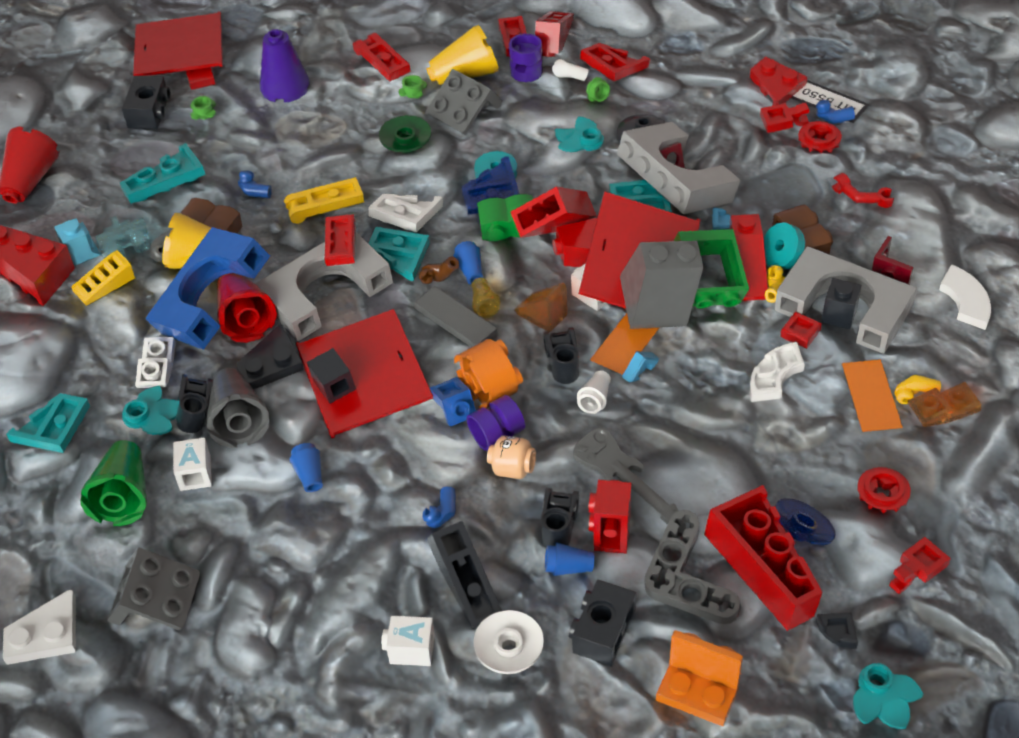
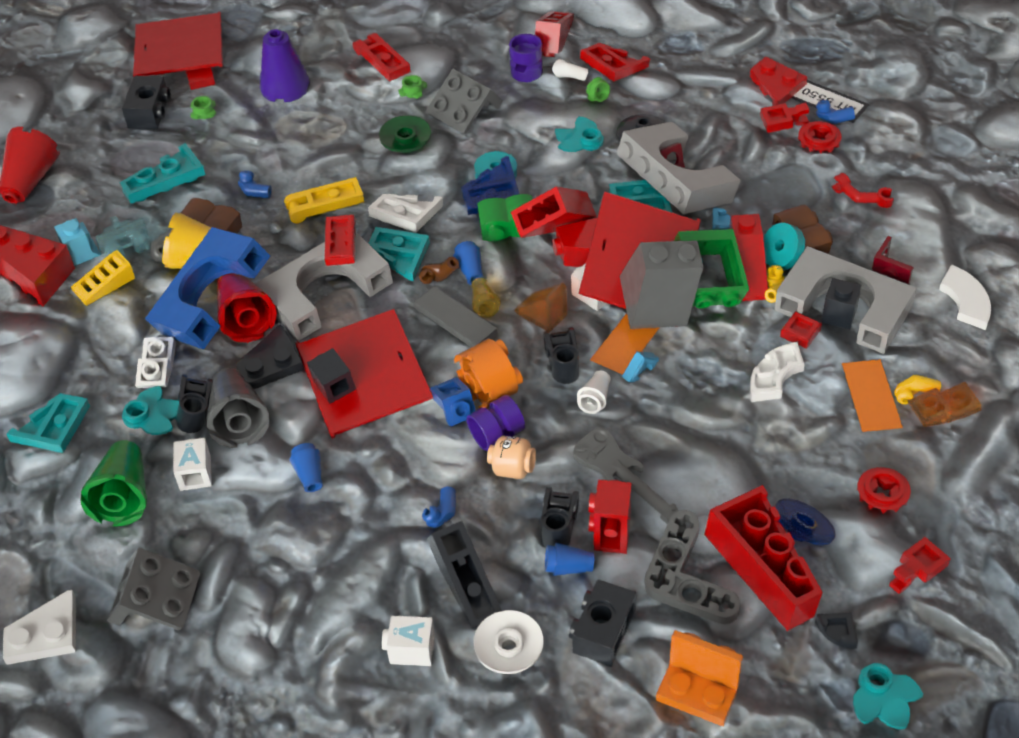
(466, 55): yellow cone -> none
(509, 28): red plate -> none

